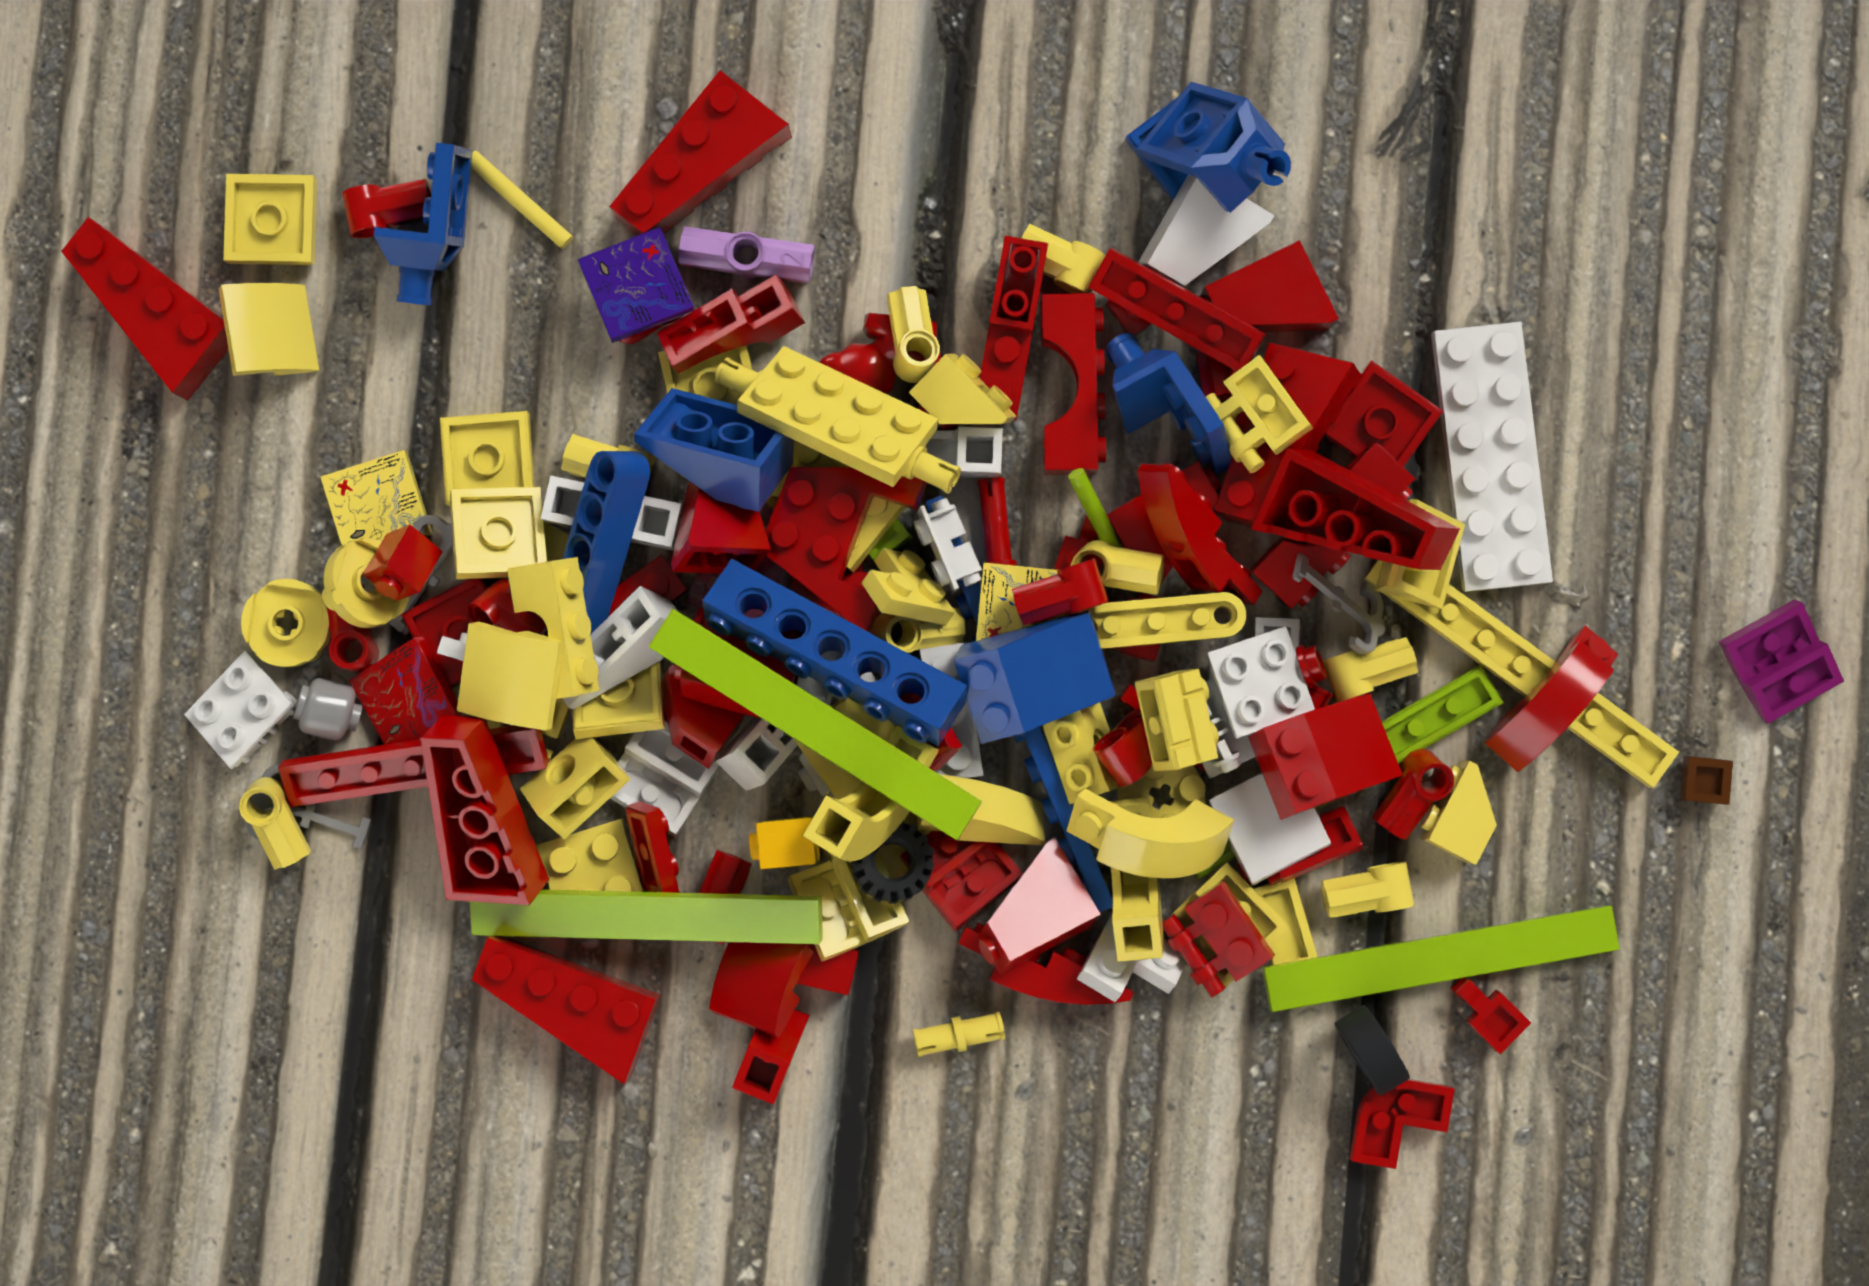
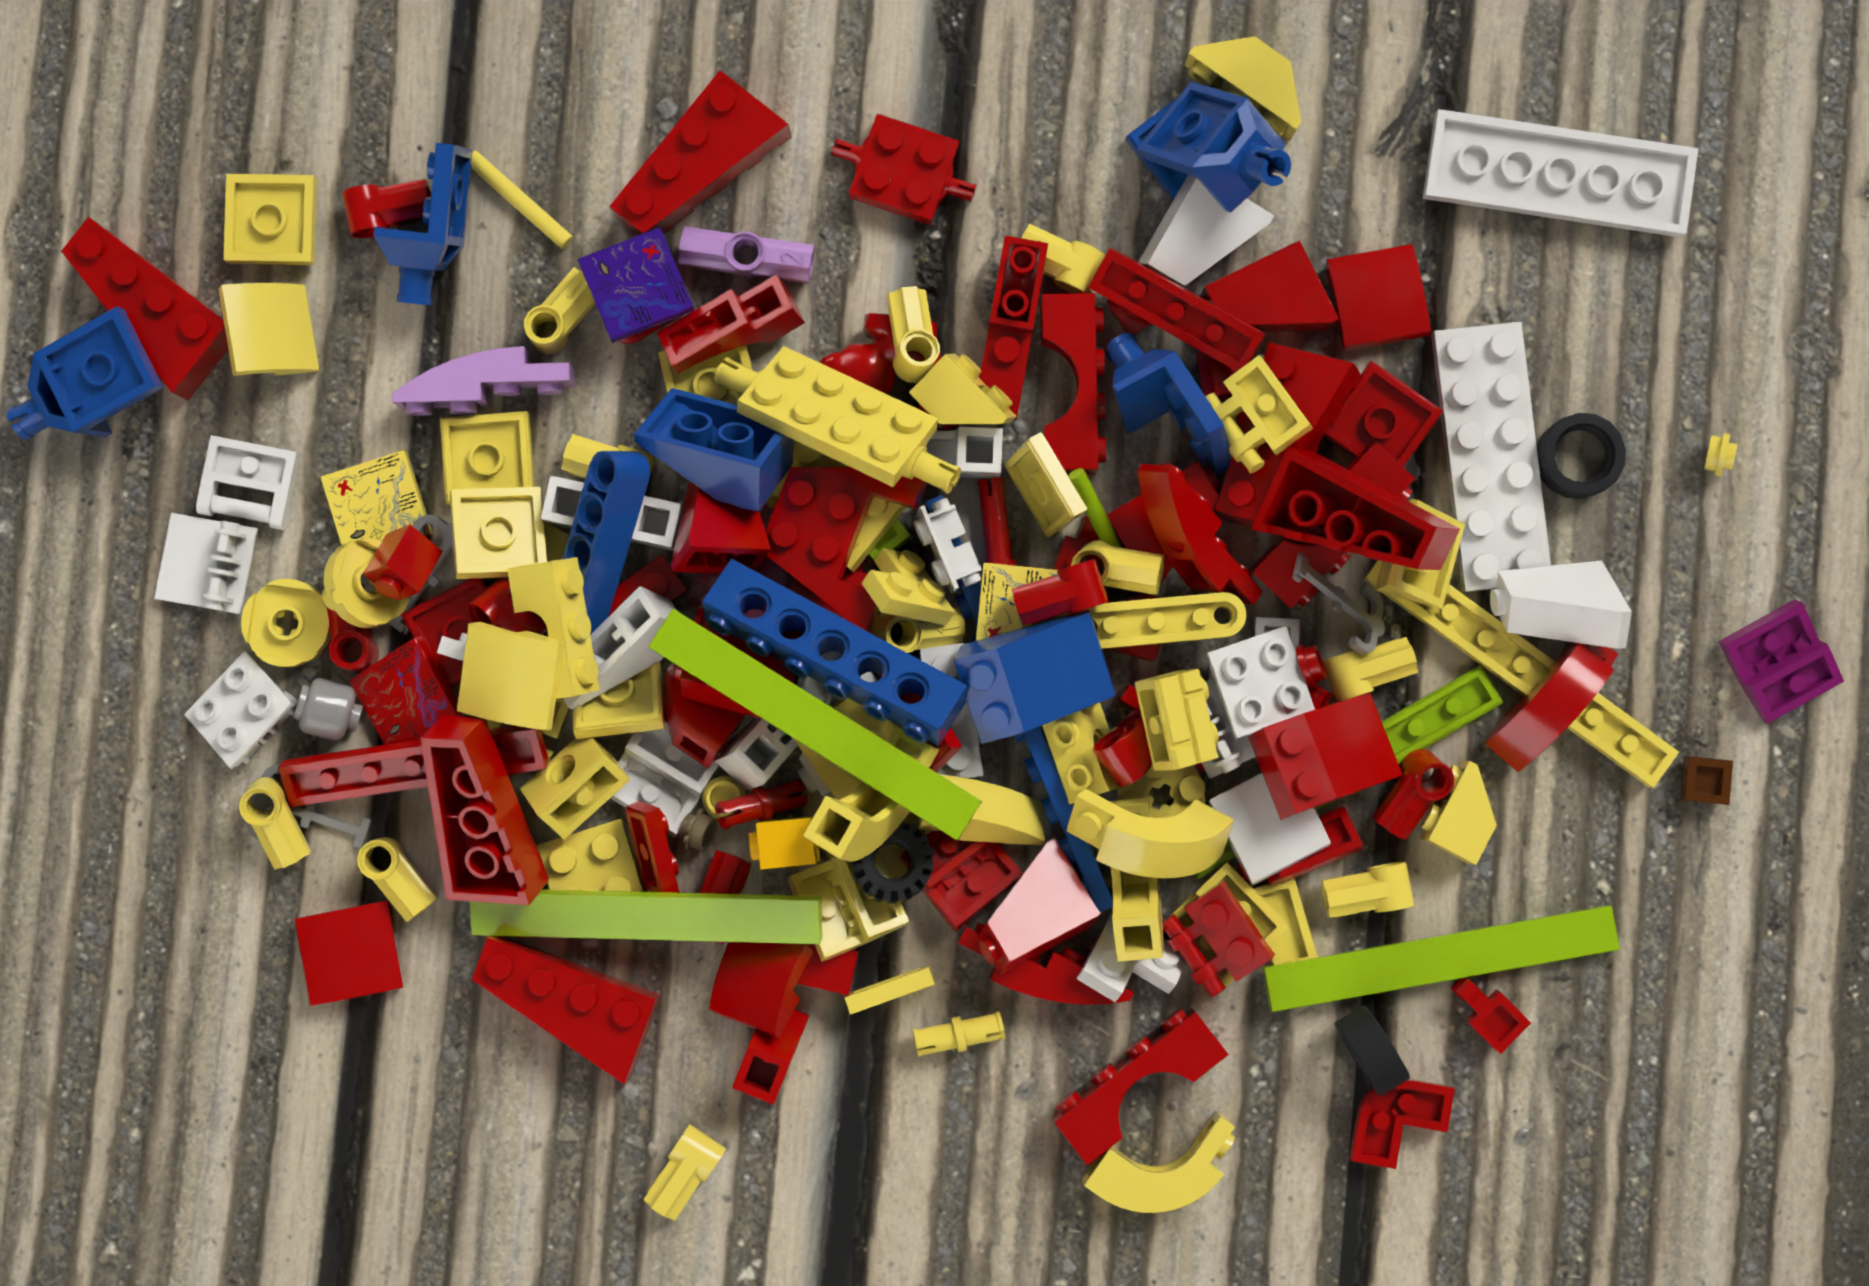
(86, 379): none -> blue plate
(206, 563): none -> white hinge
(252, 468): none -> white plate
(348, 953): none -> red slope
(400, 882): none -> light yellow piece
(466, 381): none -> lavender slope
(565, 307): none -> light yellow piece
(688, 1165): none -> light yellow piece
(697, 830): none -> dark tan plate
(720, 789): none -> light yellow plate
(761, 804): none -> red pin
(889, 989): none -> light yellow tile
(904, 169): none -> red plate
(1044, 485): none -> light yellow tile
(1163, 1186): none -> light yellow arch
(1181, 1048): none -> red arch
(1251, 71): none -> light yellow slope
(1378, 297): none -> red slope
(1560, 173): none -> white plate
(1563, 604): none -> white slope
(1612, 444): none -> black tyre
(1720, 454): none -> light yellow plate

